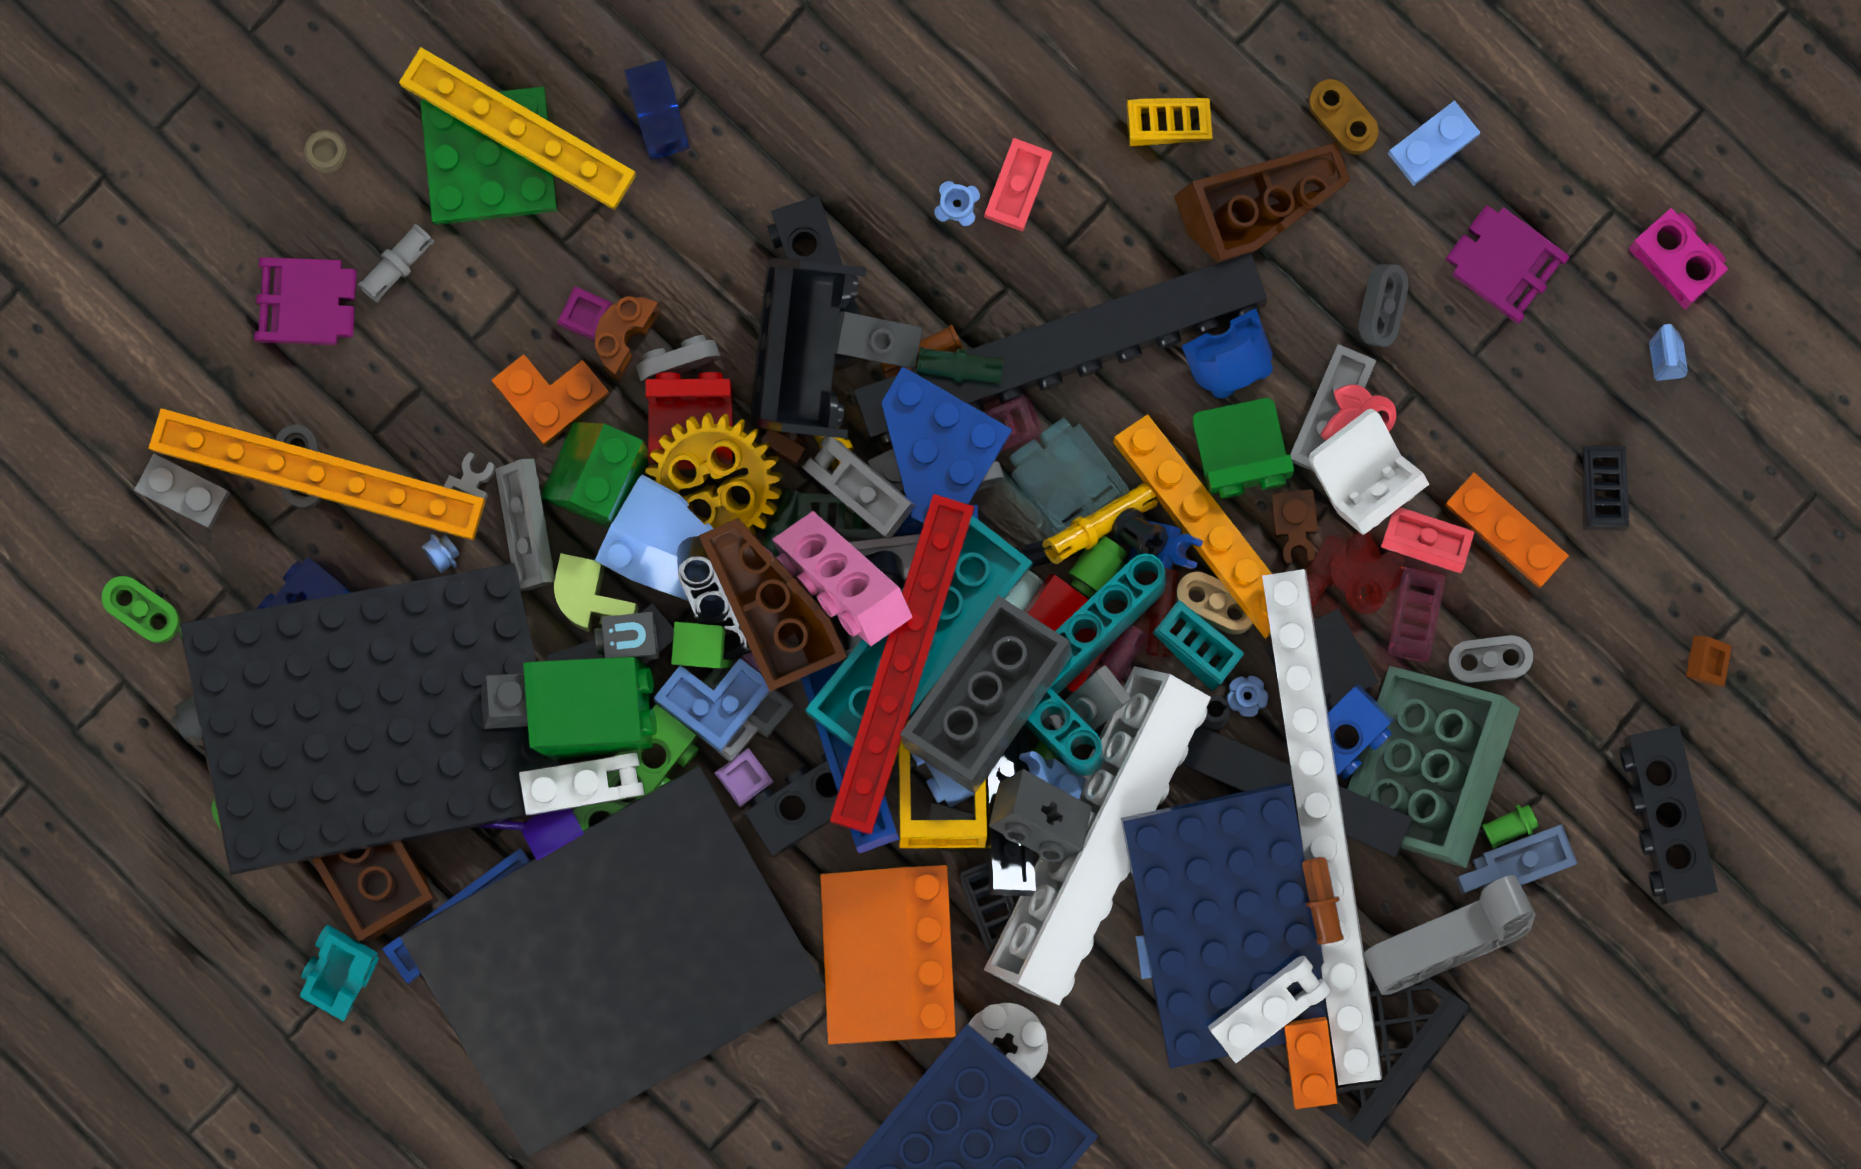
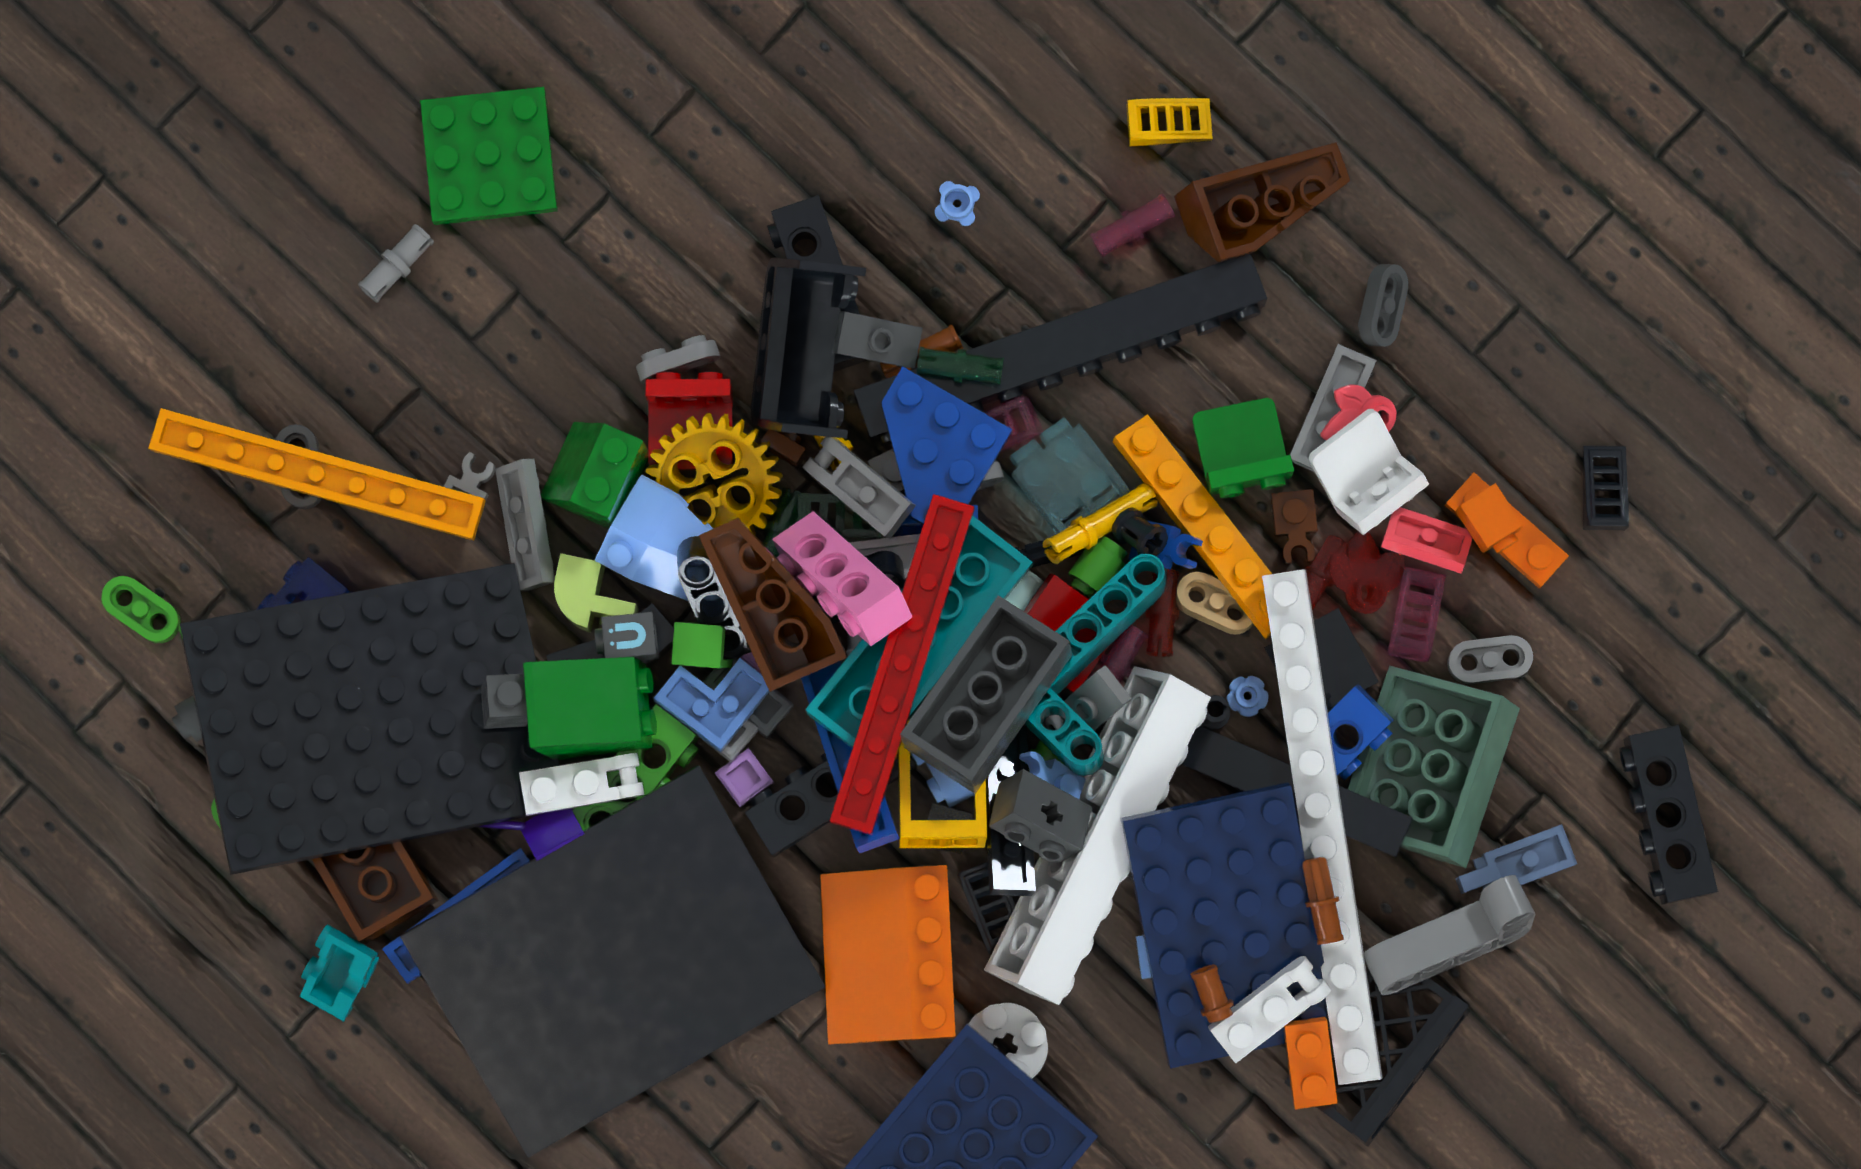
(182, 491): light grey plate -> none
(306, 301): magenta plate -> none
(325, 151): dark tan tile -> none
(441, 552): light blue plate -> none
(517, 128): yellow plate -> none
(547, 407): orange plate -> none
(583, 313): magenta tile -> none
(618, 326): dark orange cylinder -> none
(657, 109): clear blue brick -> none
(1018, 184): coral plate -> none
(1132, 225): none -> clear pink pin
(1212, 994): none -> dark orange pin
(1217, 644): teal slope -> none
(1231, 359): blue cylinder -> none
(1342, 116): pearl gold plate -> none
(1434, 143): light blue plate -> none
(1490, 520): none -> orange brick
(1504, 261): magenta plate -> none
(1510, 826): bright green pin -> none
(1668, 354): light blue slope -> none
(1670, 265): dark pink brick -> none
(1708, 661): dark orange plate -> none

